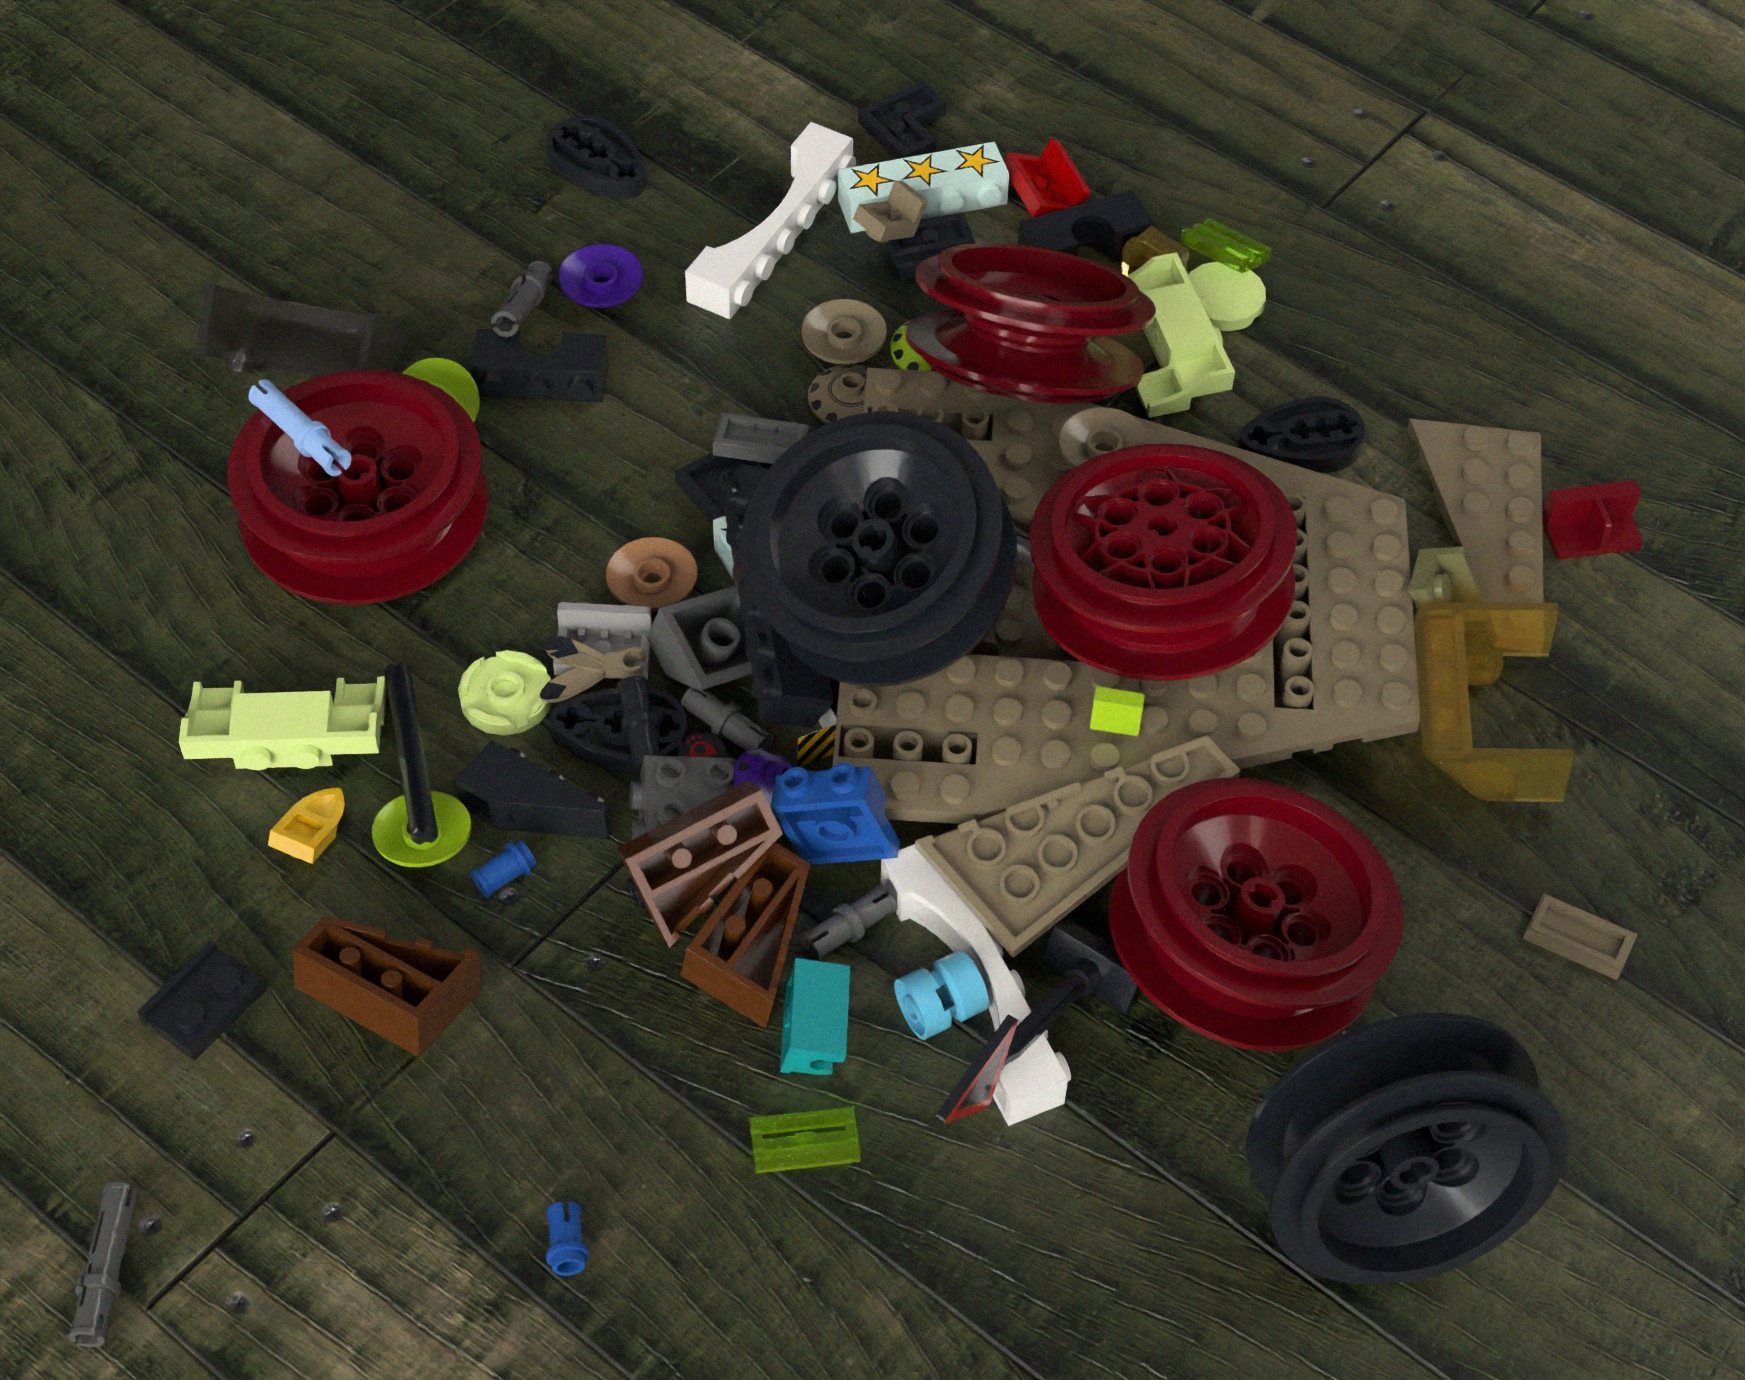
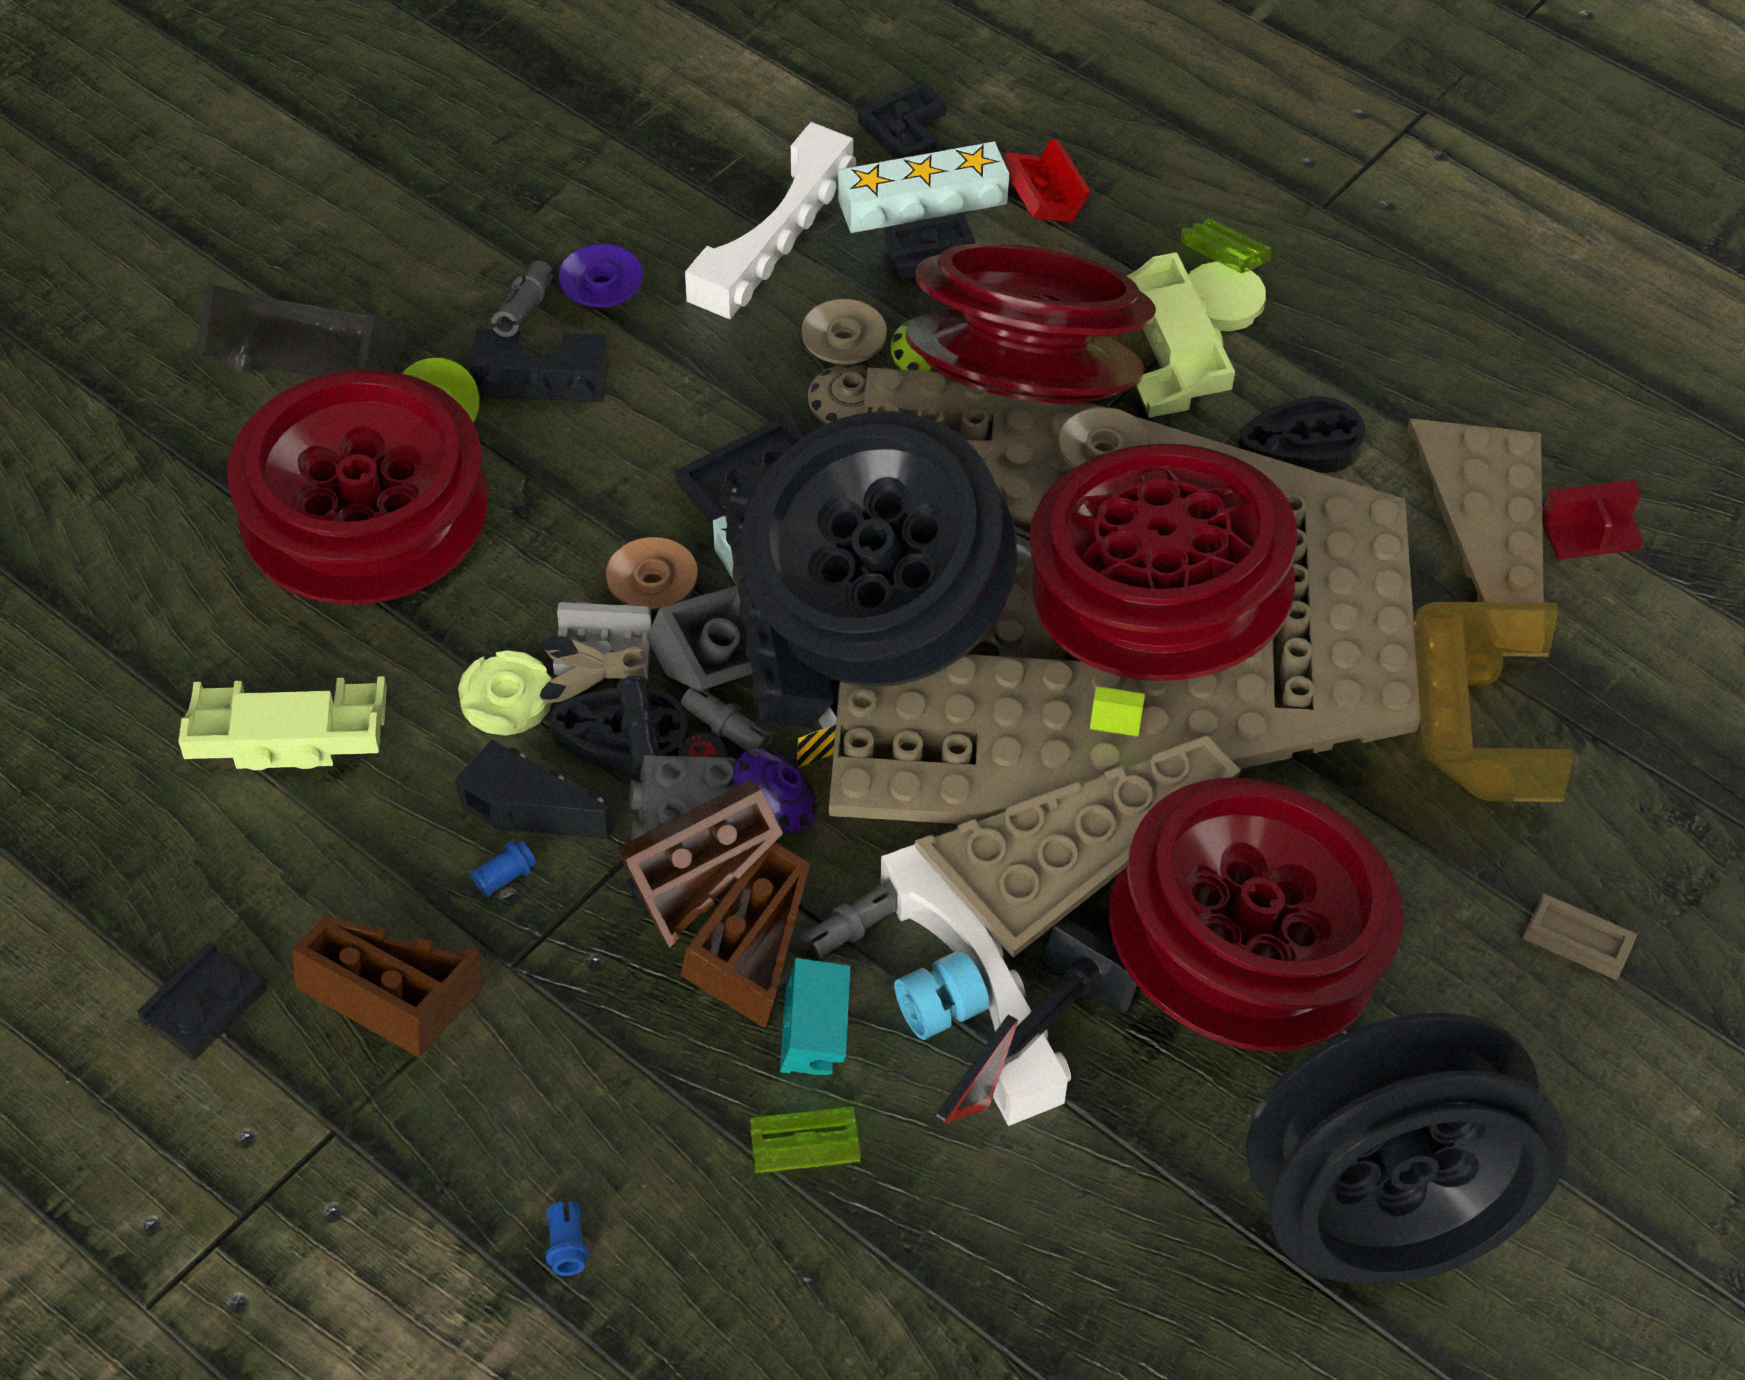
(100, 1279): dark grey pin -> none
(309, 436): light blue pin -> none
(309, 825): yellow plate -> none
(393, 835): lime dish -> none
(411, 754): black axle -> none
(616, 162): black piece -> none
(755, 437): dark grey plate -> none
(834, 814): blue plate -> none
(895, 217): dark tan bracket -> none
(1098, 223): black arch -> none
(1147, 245): clear yellow bracket -> none
(1444, 577): olive bracket -> none

